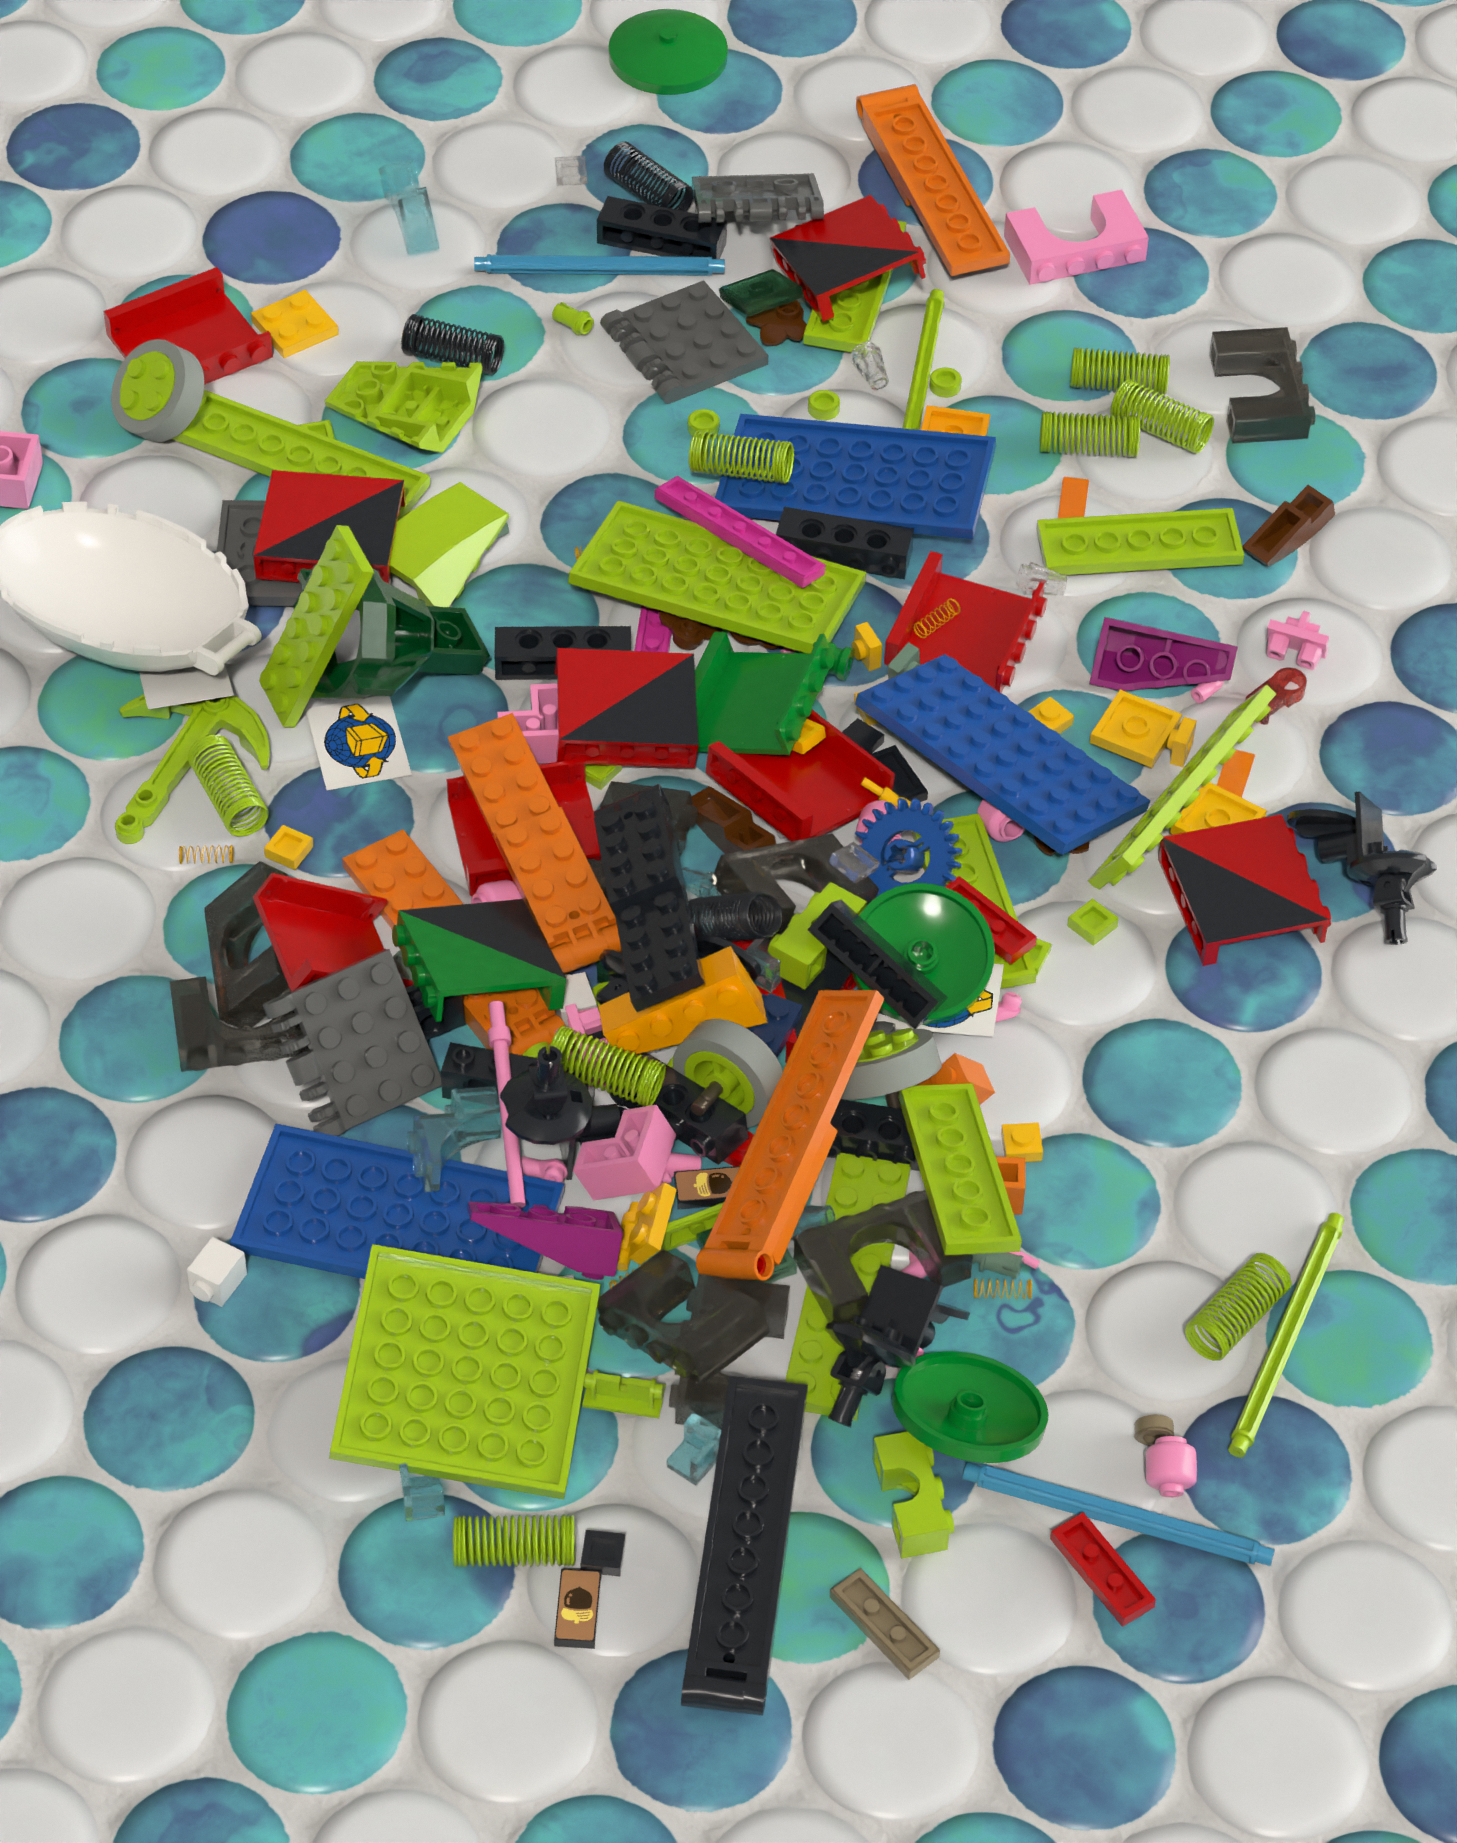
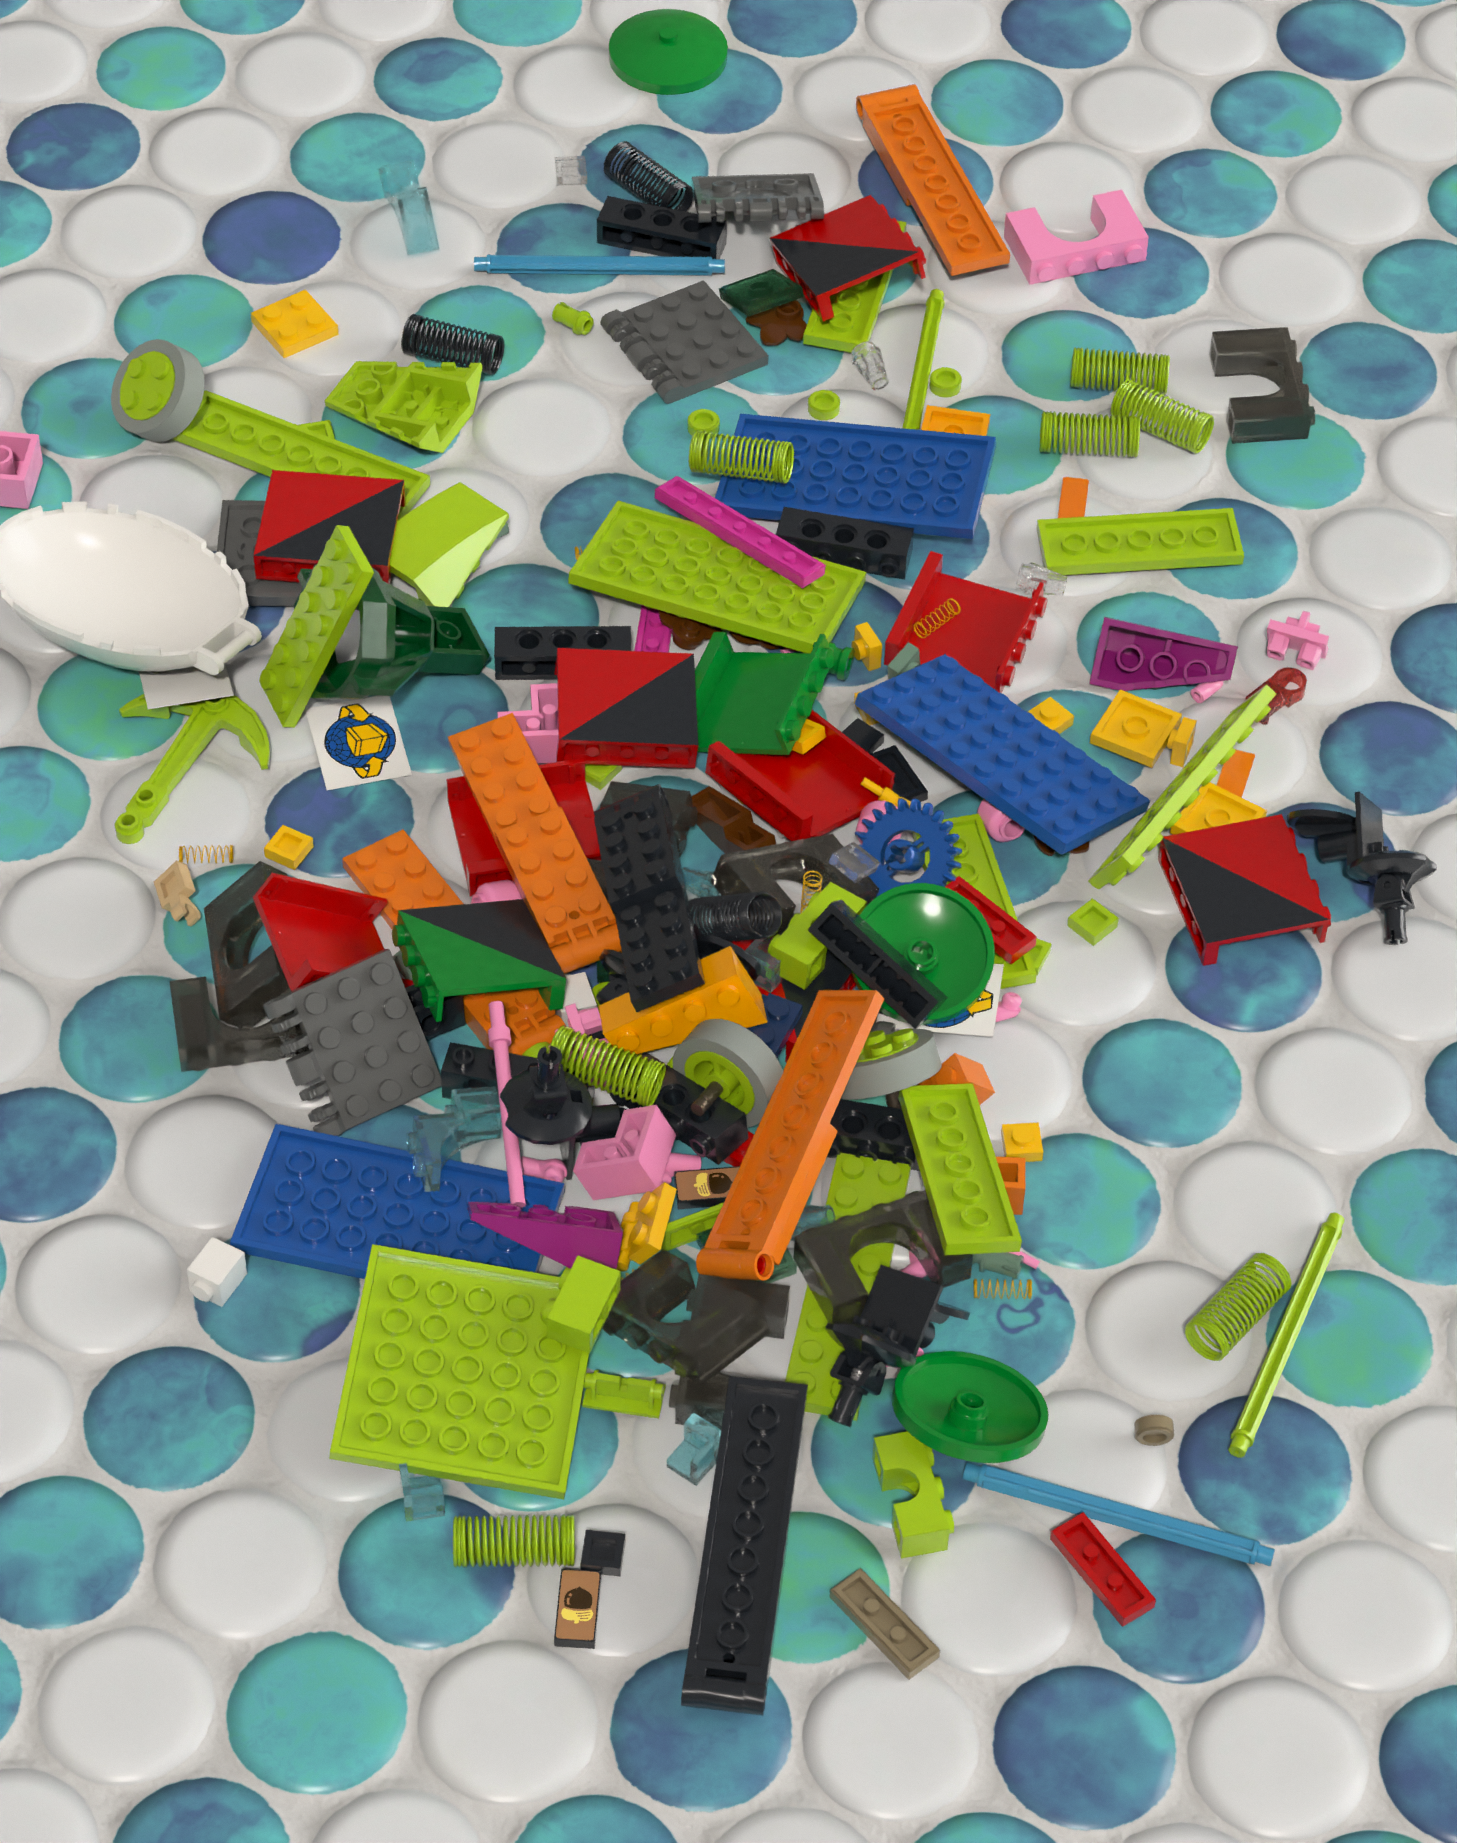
(174, 890): none -> tan plate
(194, 317): red panel -> none
(238, 805): lime piece -> none
(582, 1303): none -> lime brick
(812, 885): none -> yellow piece
(1171, 1466): bright pink head -> none
(1290, 526): reddish brown slope -> none

